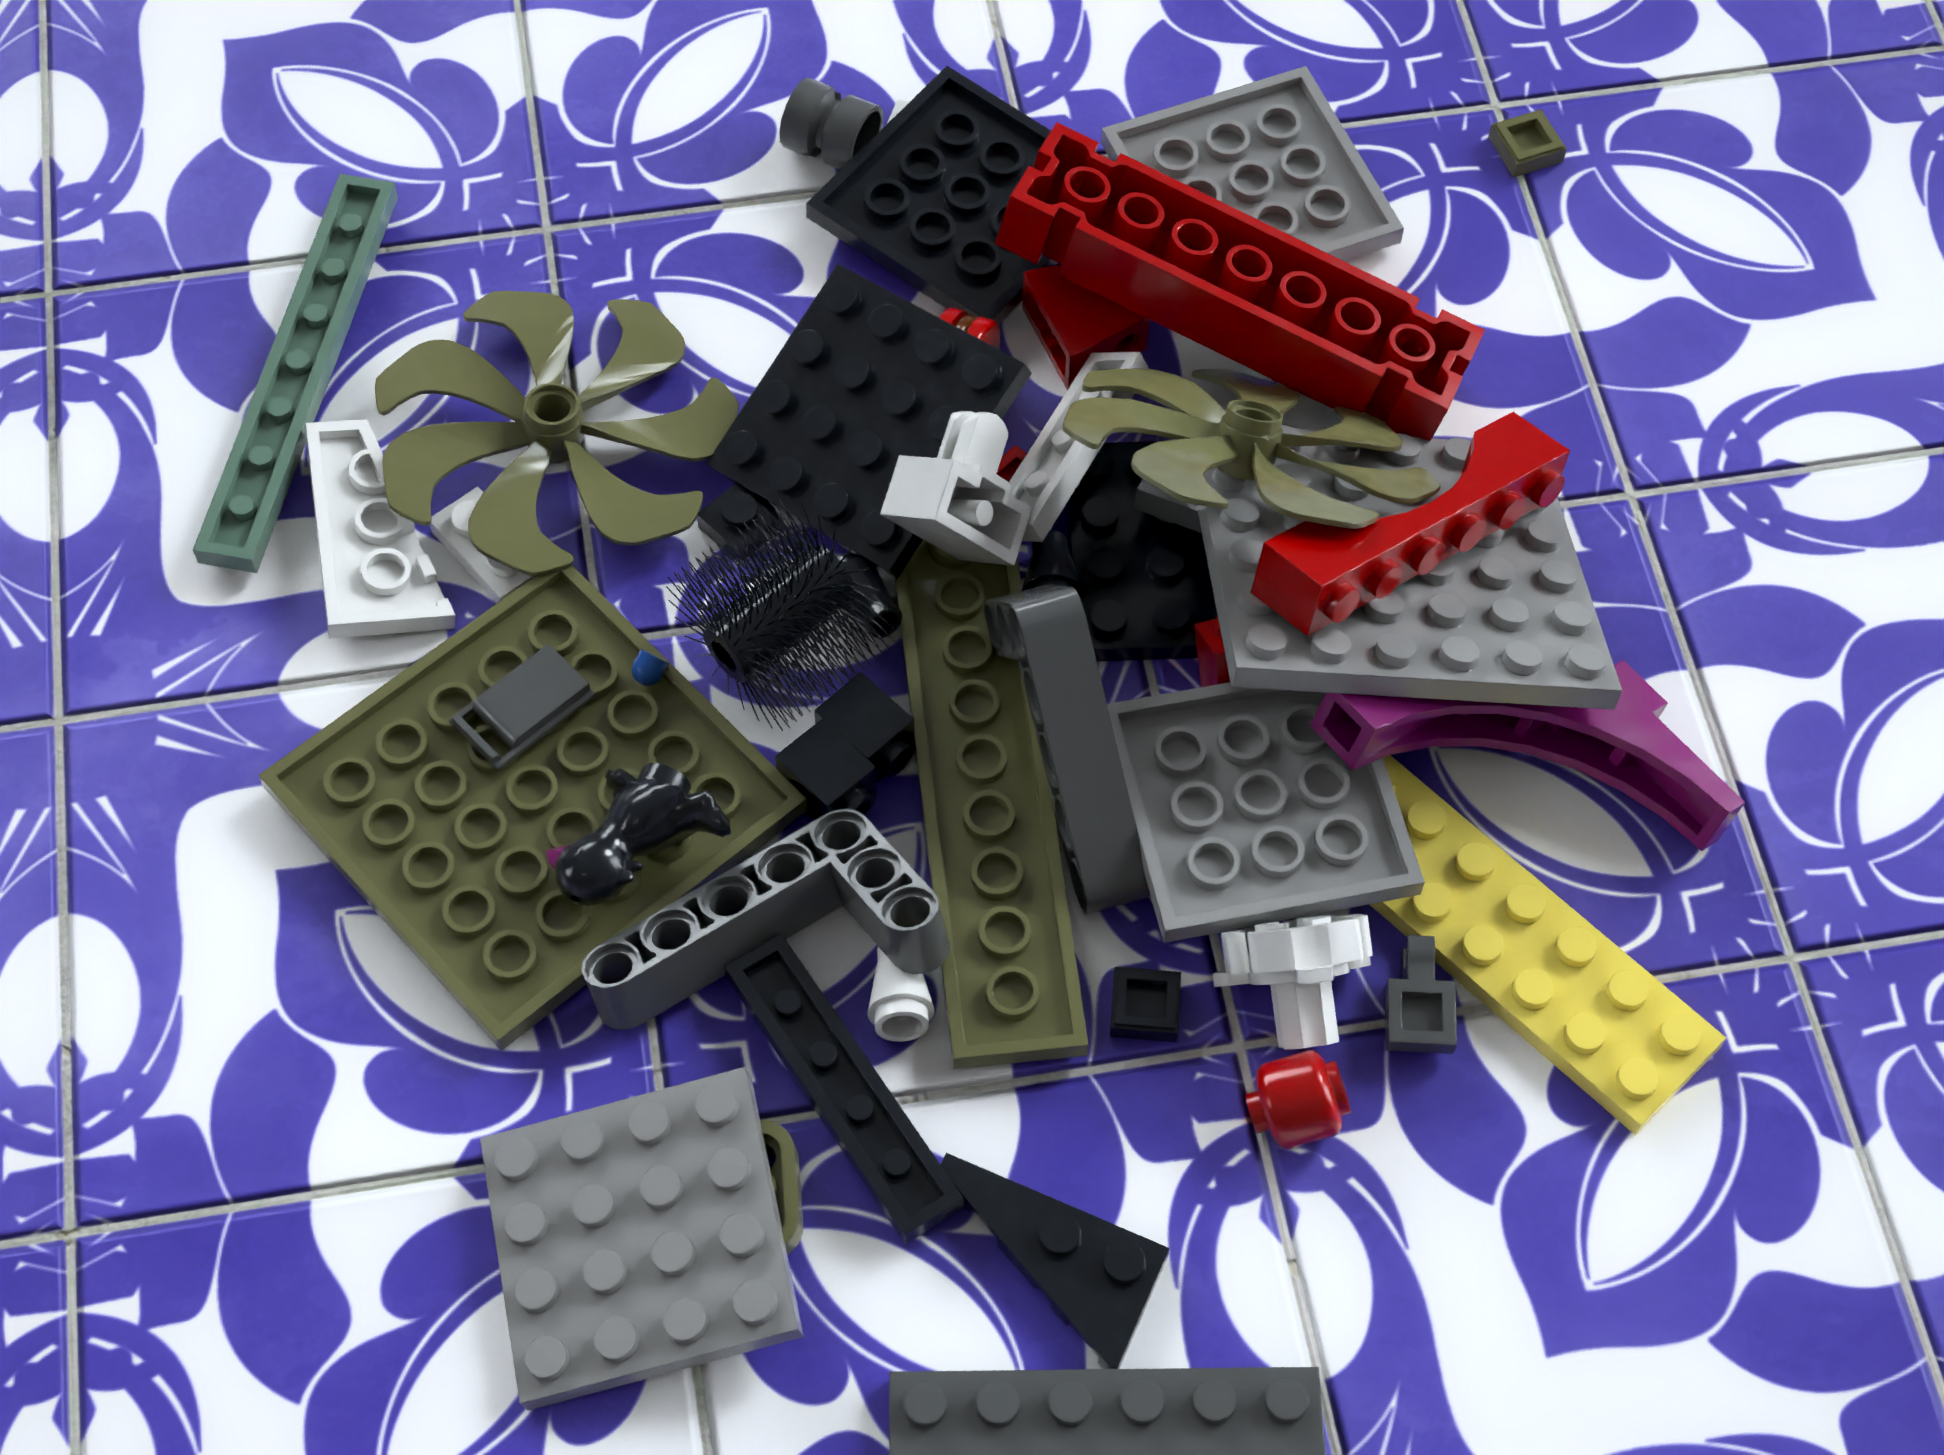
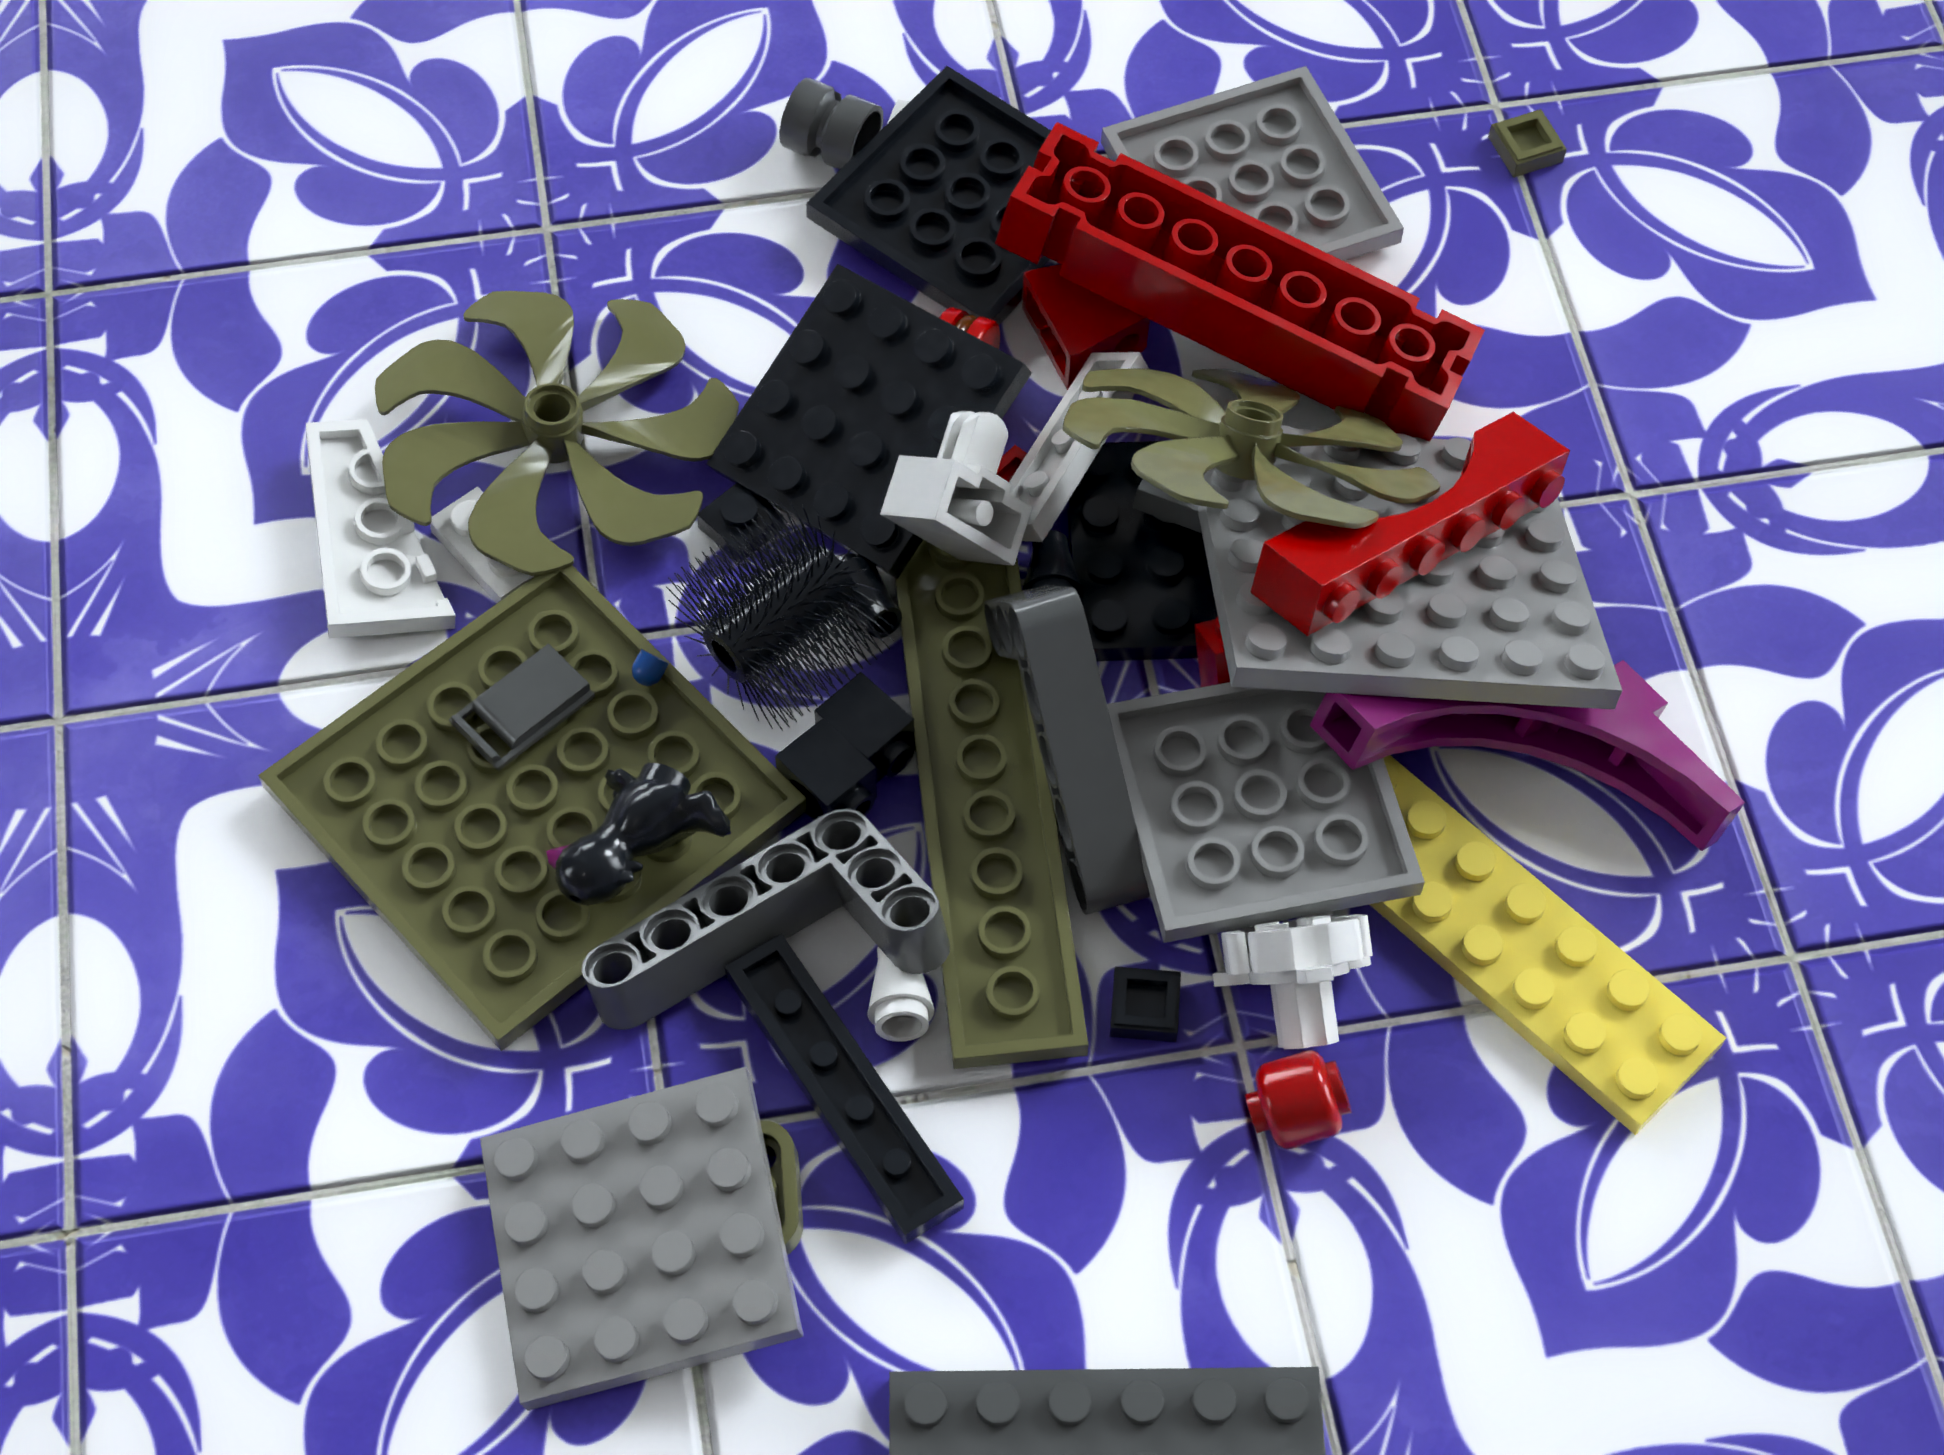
(295, 375): sand green plate -> none
(1084, 1265): black wing -> none
(1418, 1007): dark grey plate -> none

